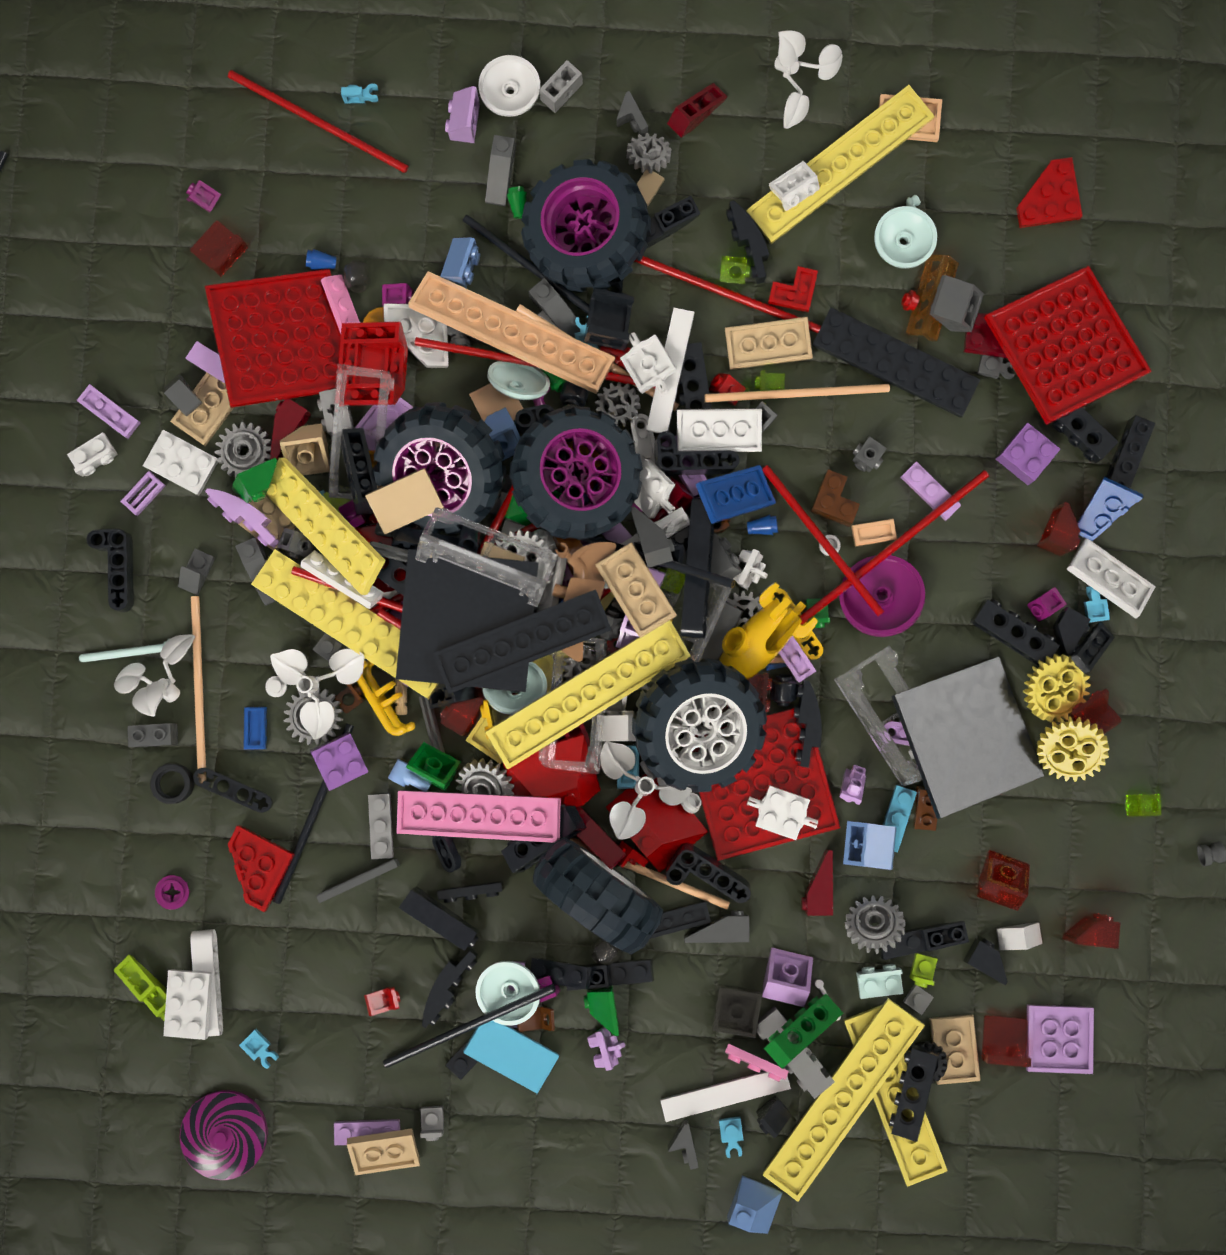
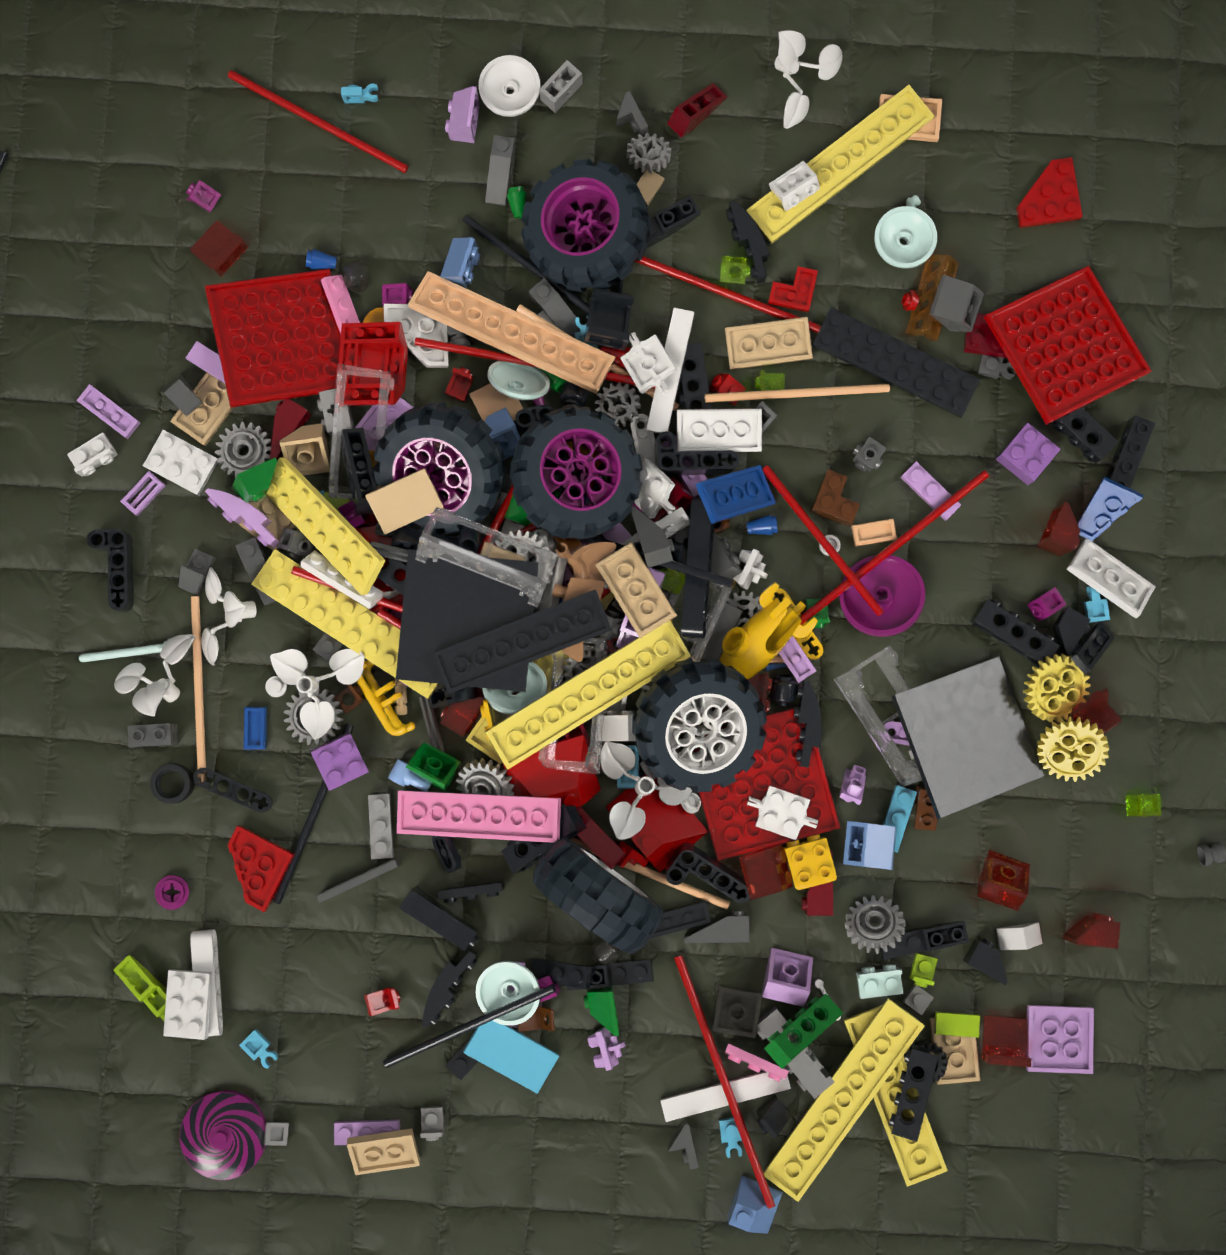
(234, 613): none -> white plant
(276, 1133): none -> light grey plate
(460, 384): none -> red bracket
(725, 1082): none -> red piece
(766, 872): none -> clear red slope
(810, 862): none -> yellow bracket
(957, 1024): none -> lime tile

